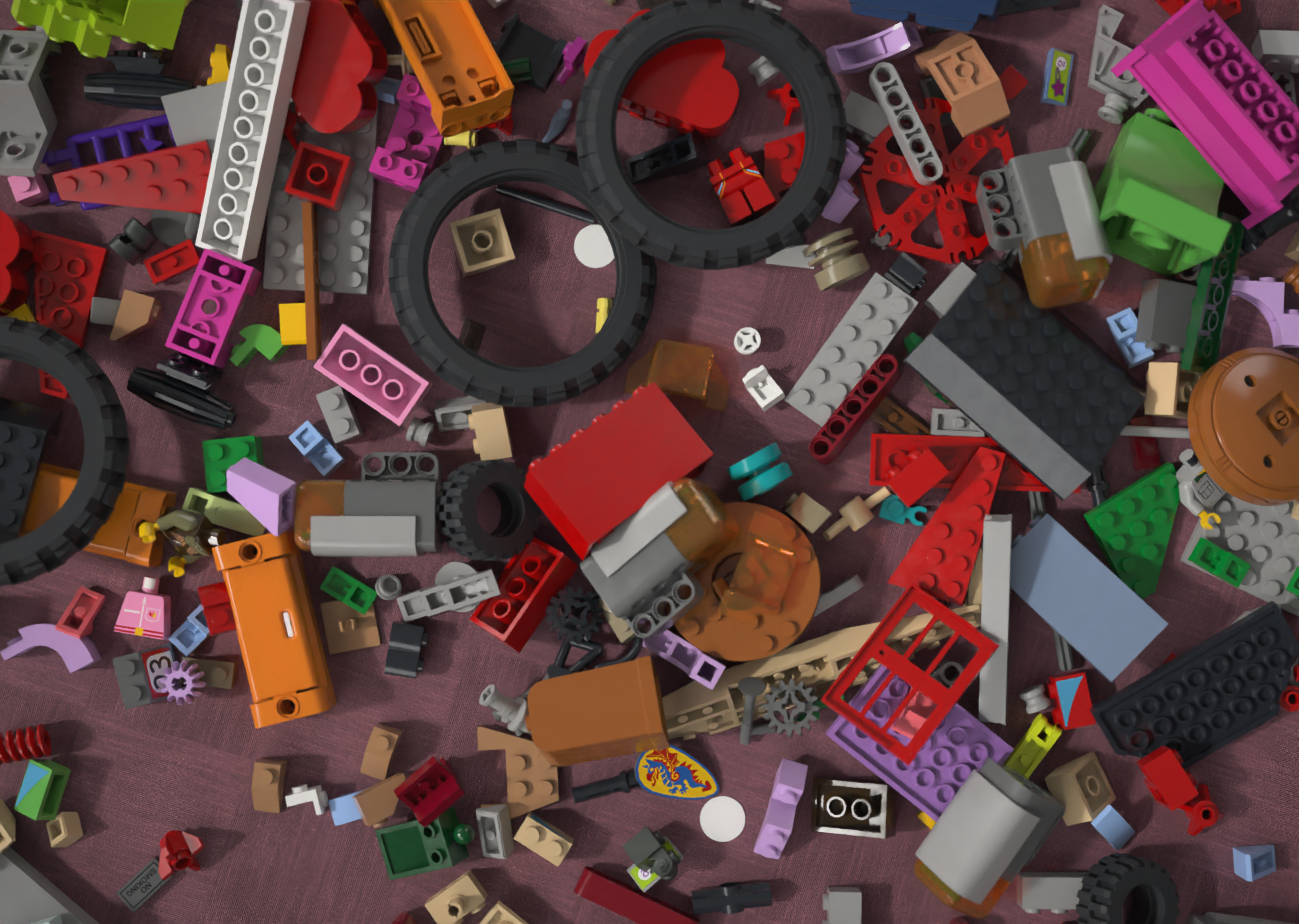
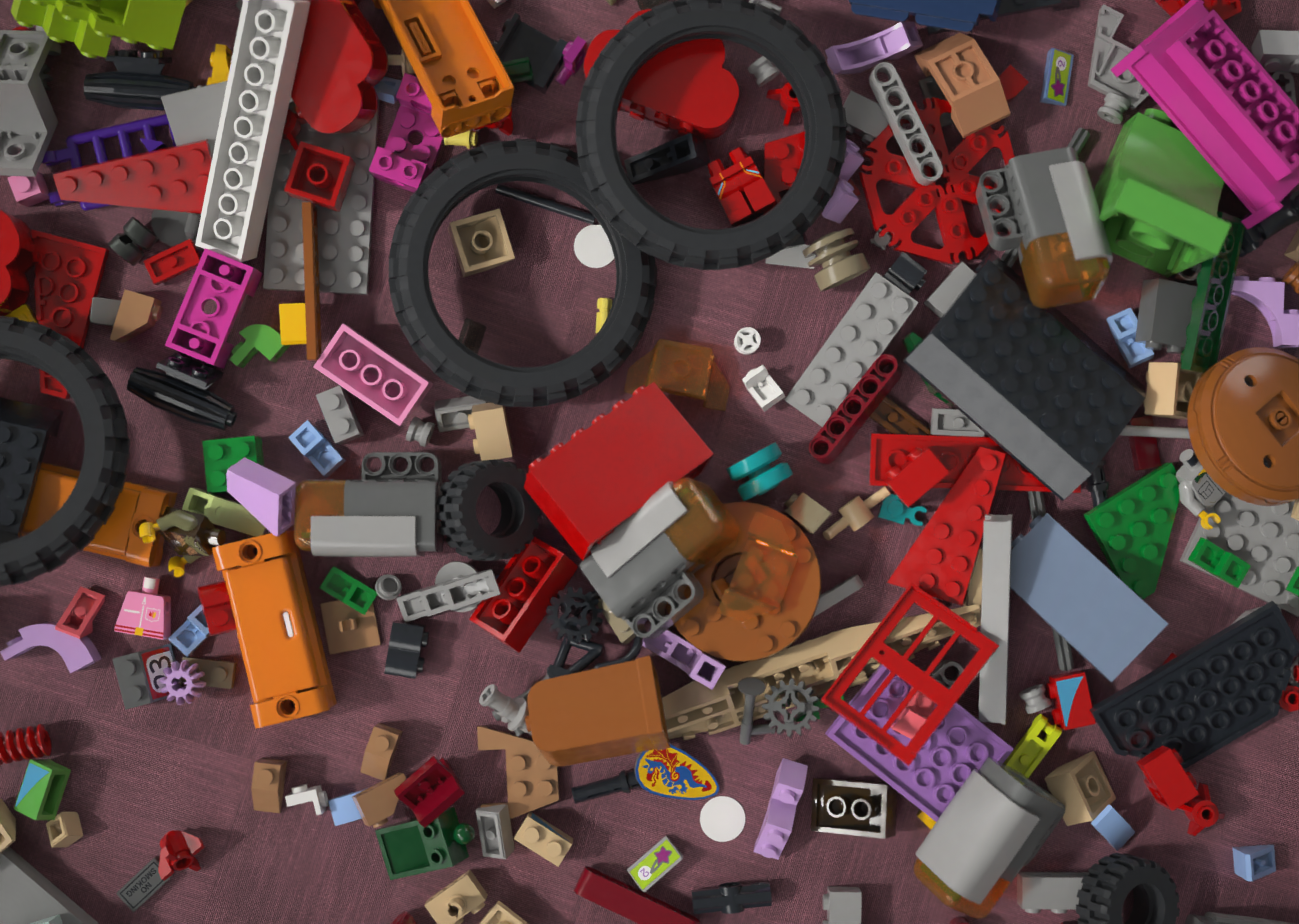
(559, 120): sand blue bar -> none
(648, 850): pearl dark grey brick -> none

